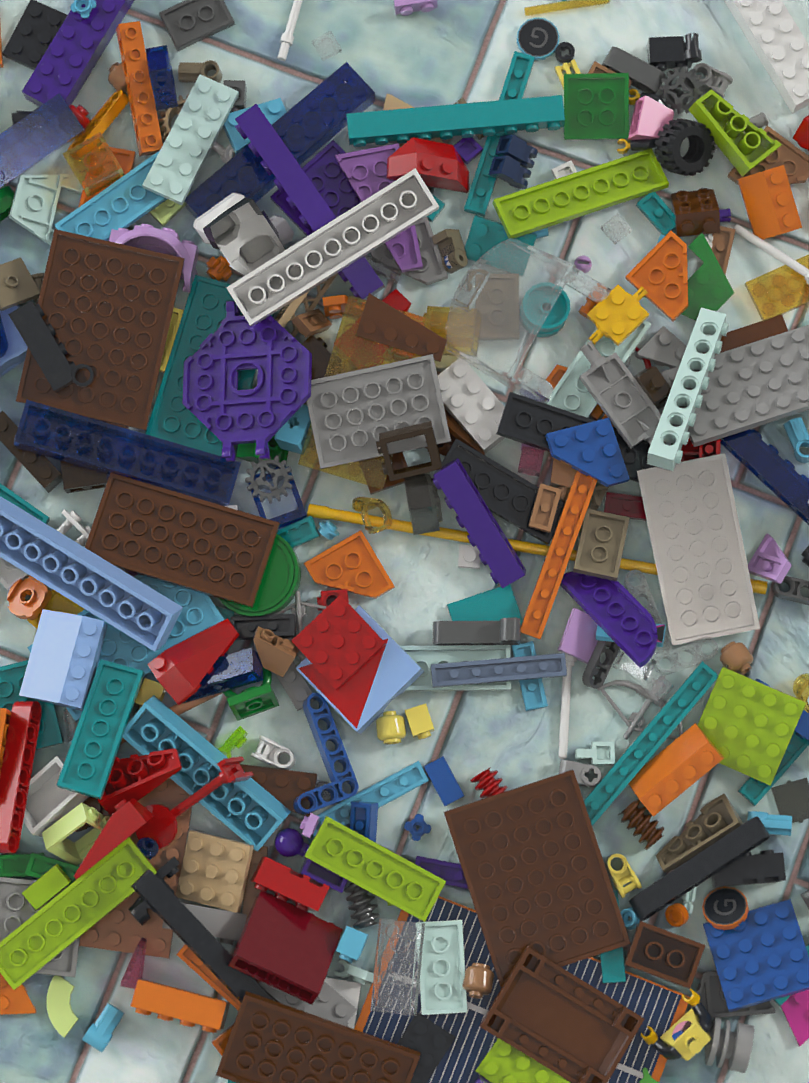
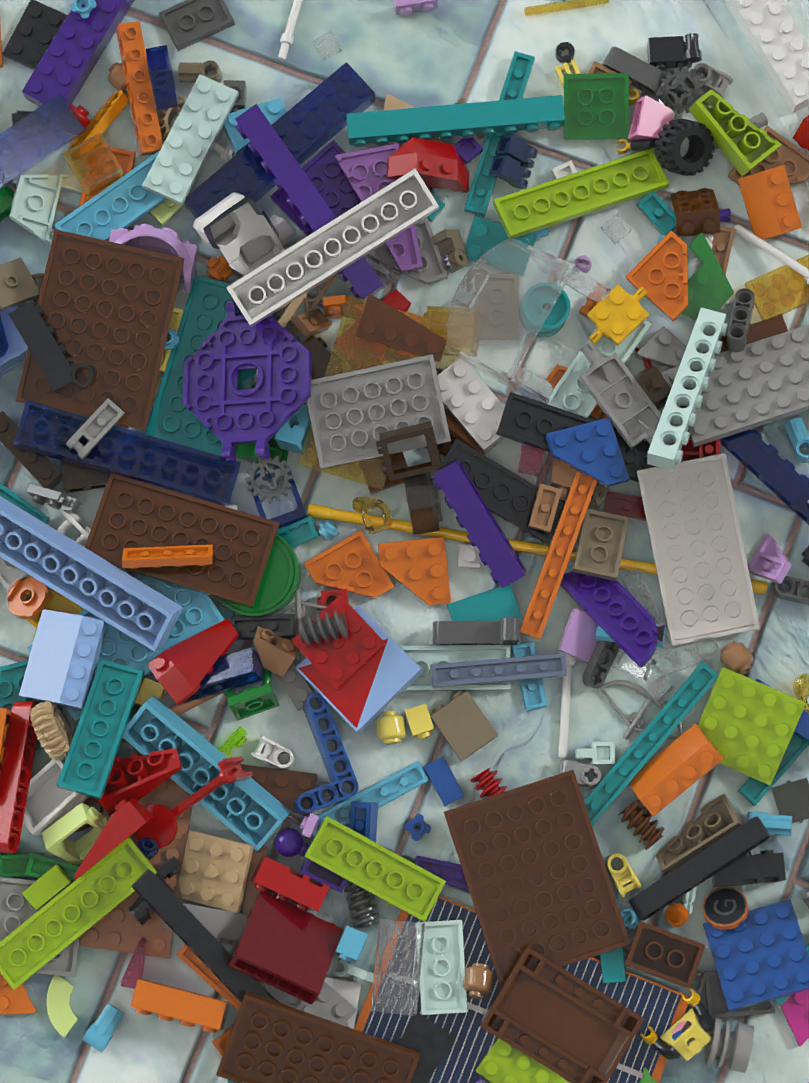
(51, 729): none -> tan gear
(53, 499): none -> dark grey hinge
(96, 428): none -> light grey plate
(167, 556): none -> orange plate
(174, 340): none -> medium azure plate
(323, 628): none -> dark grey piece
(419, 567): none -> orange plate
(463, 725): none -> dark tan brick
(538, 38): black tile -> none
(740, 320): none -> dark grey beam

